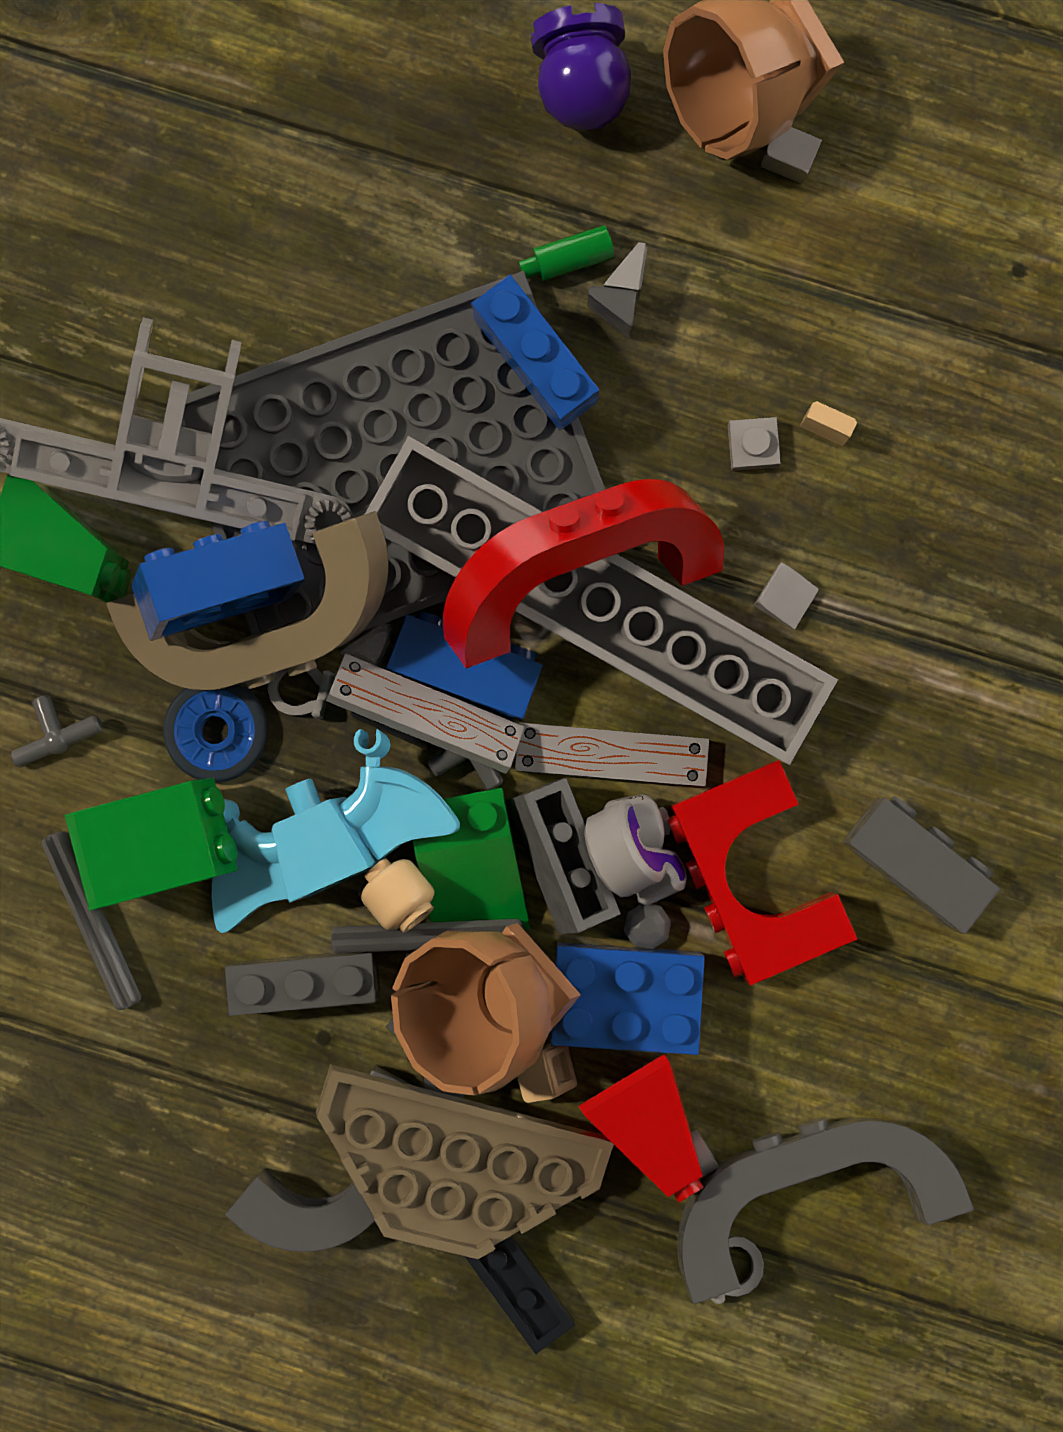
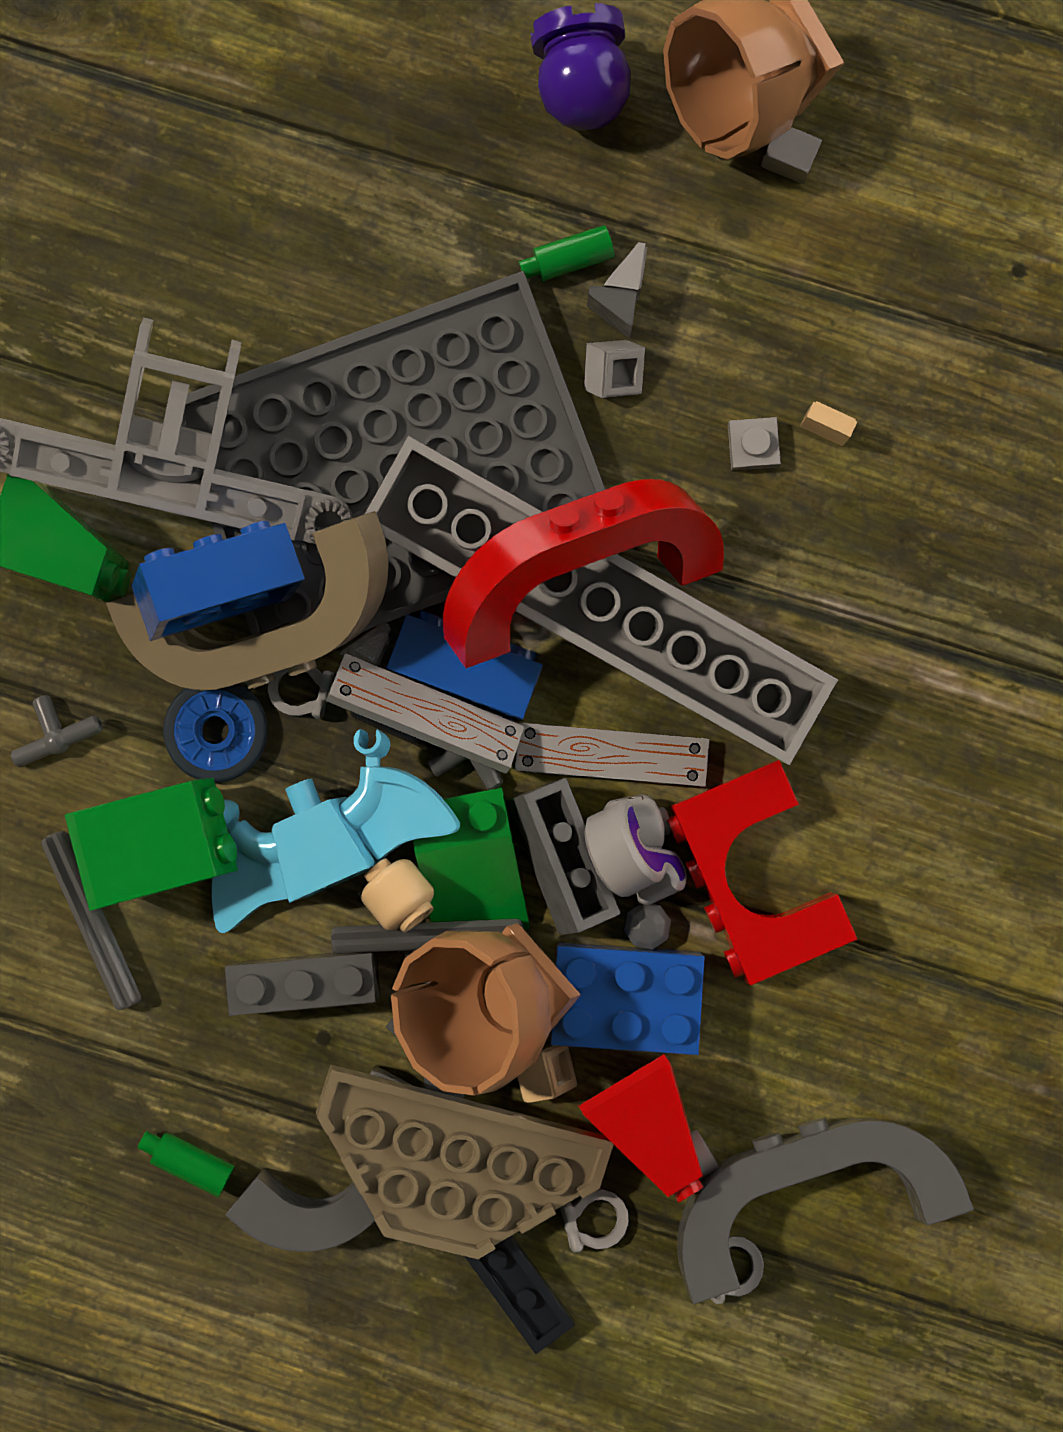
(187, 1162): none -> green cylinder
(535, 352): blue brick -> none
(577, 1239): none -> light grey piece
(614, 368): none -> light grey slope
(786, 596): light grey slope -> none
(922, 863): dark grey brick -> none

